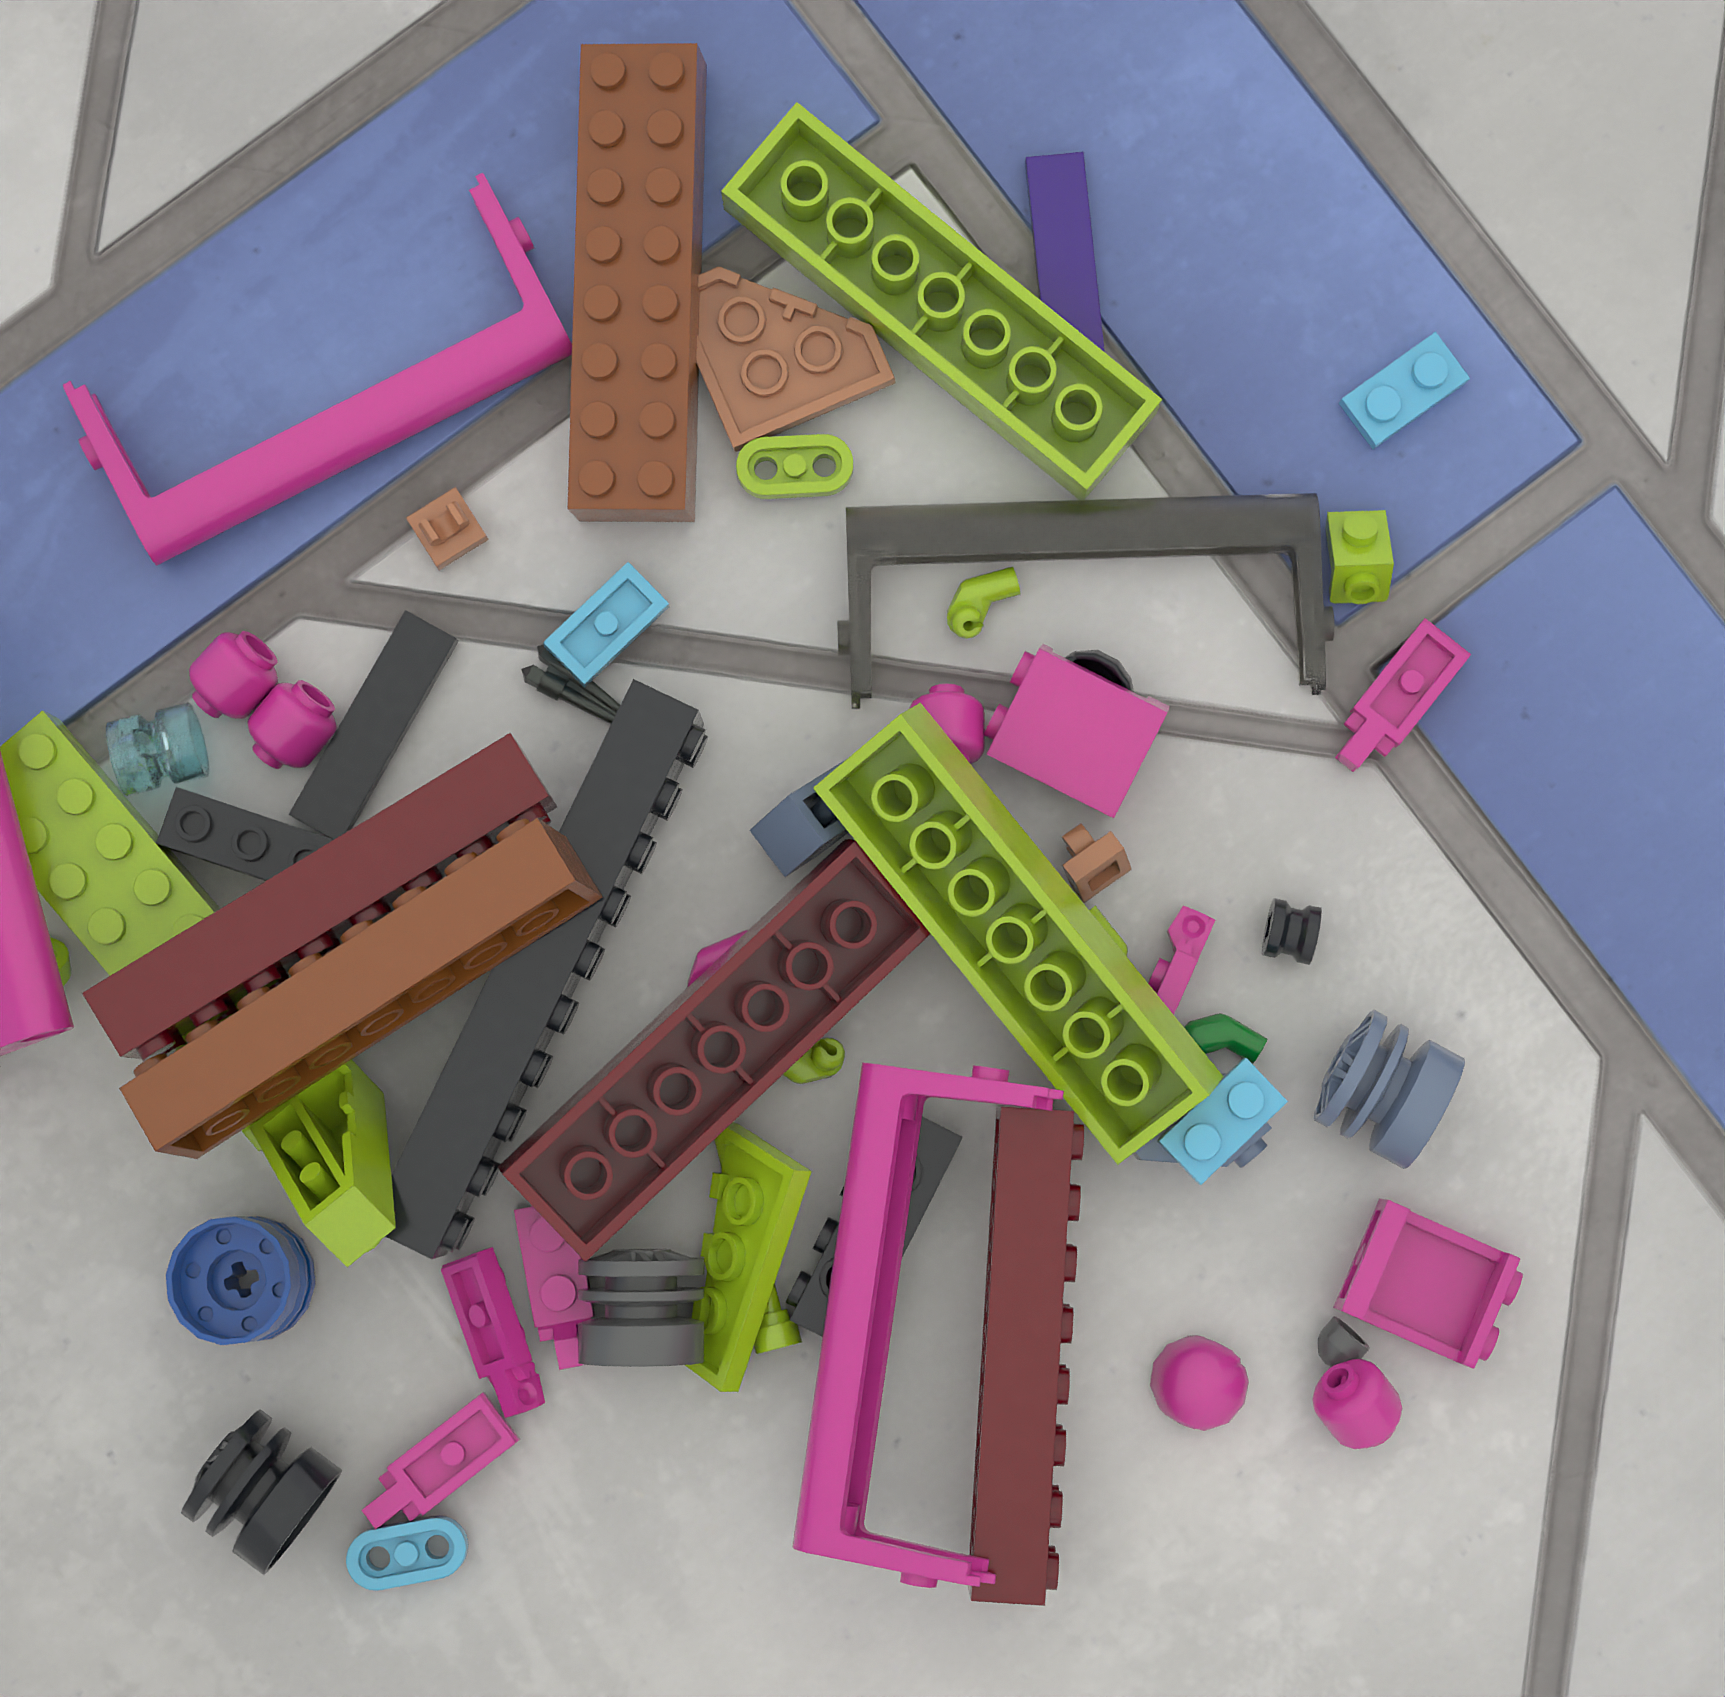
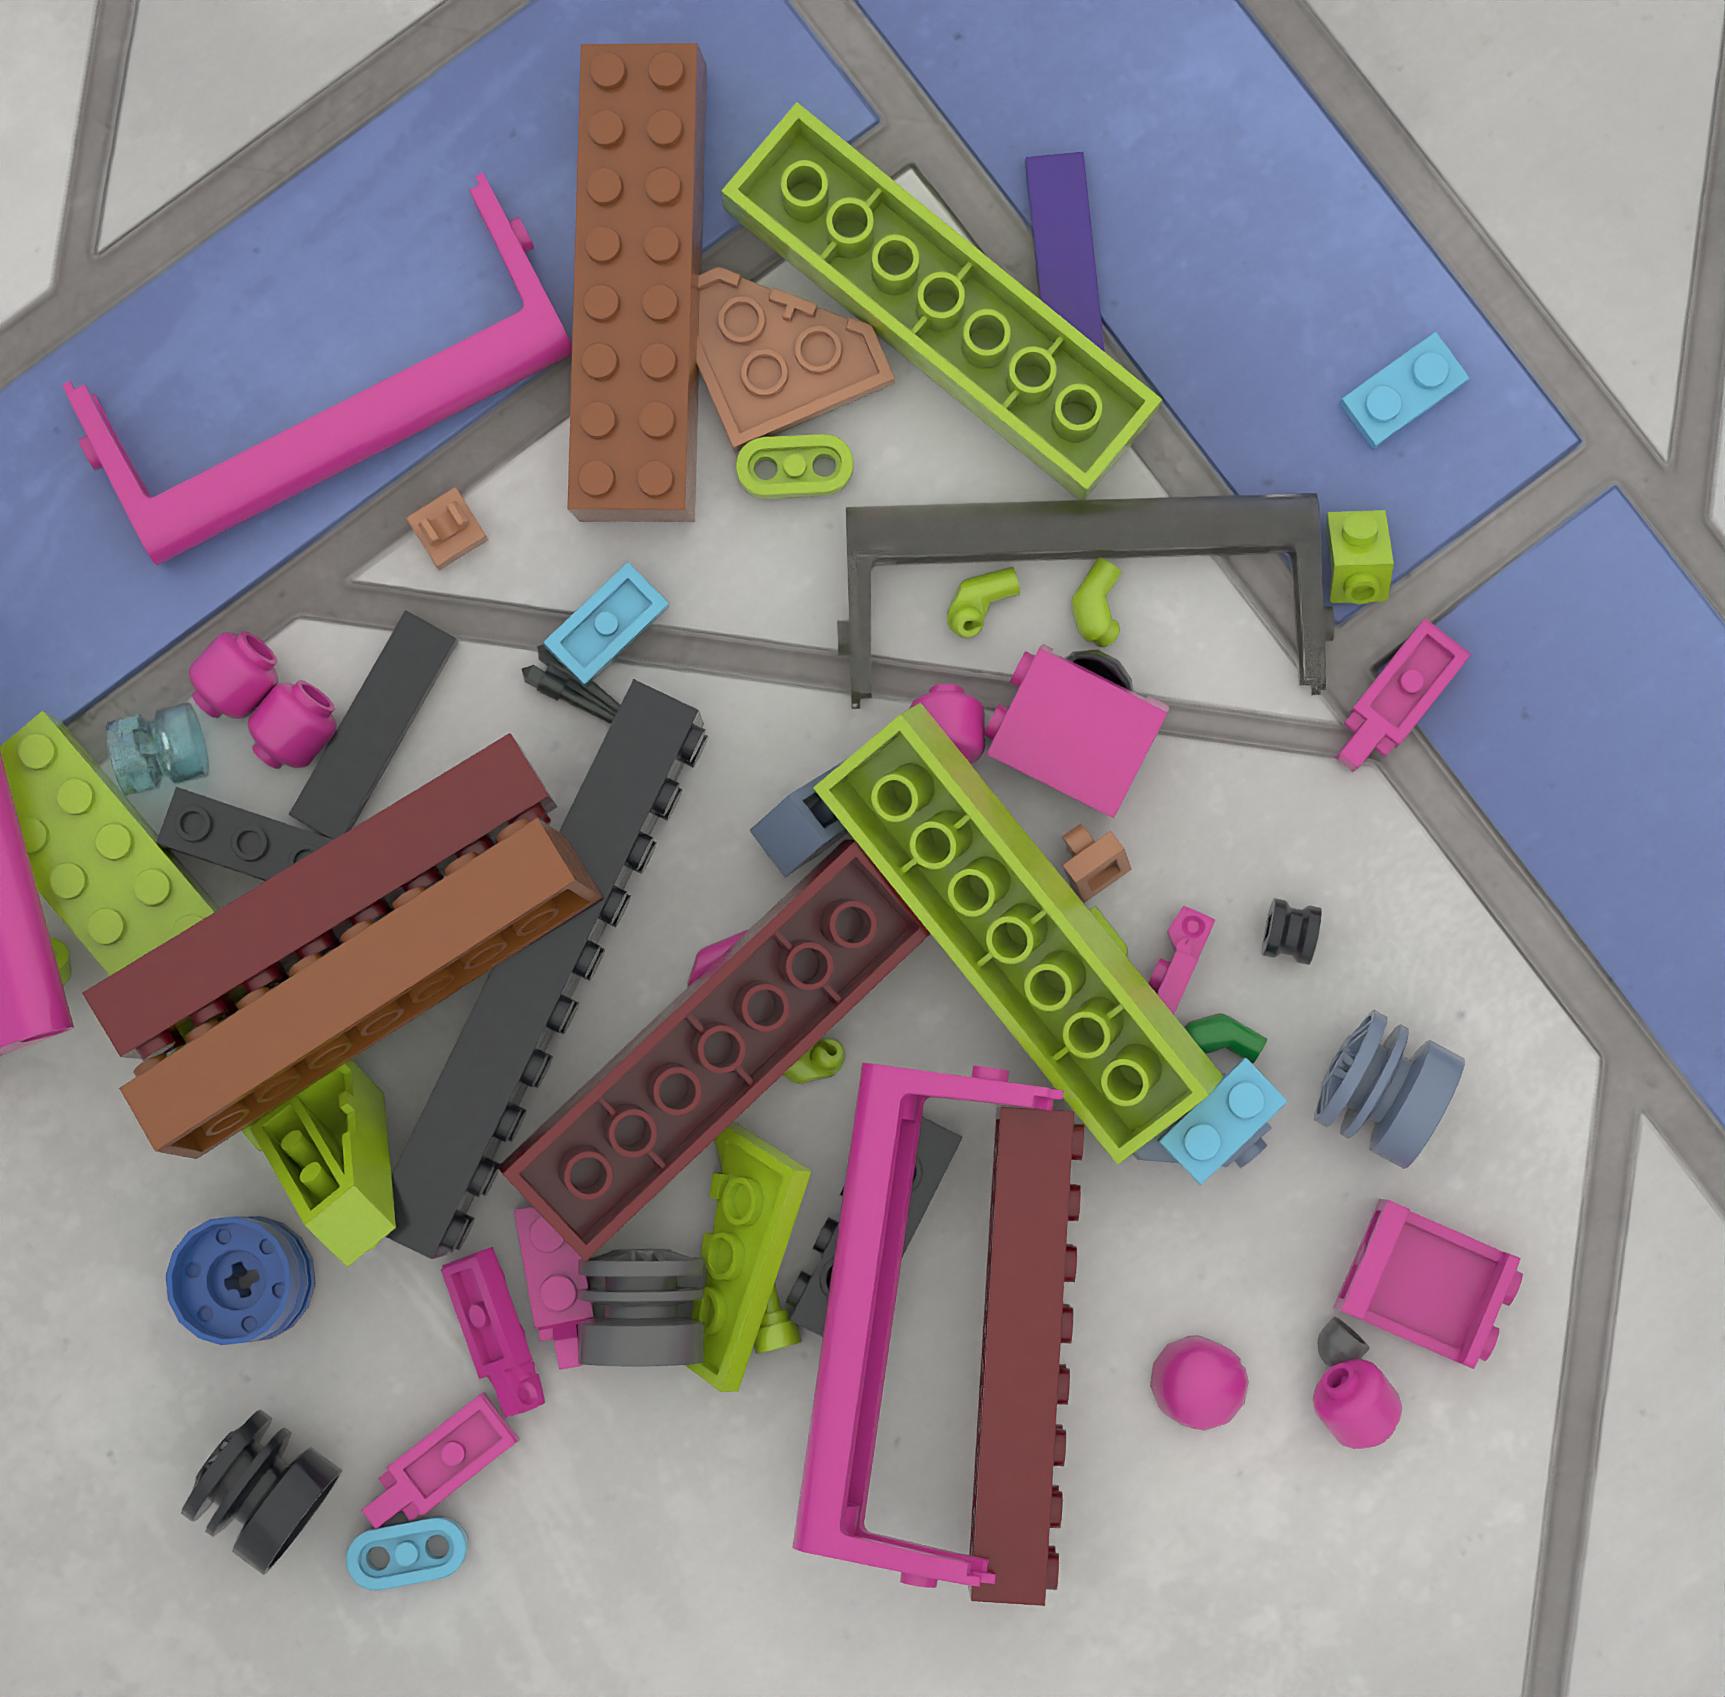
(1091, 606): none -> lime arm

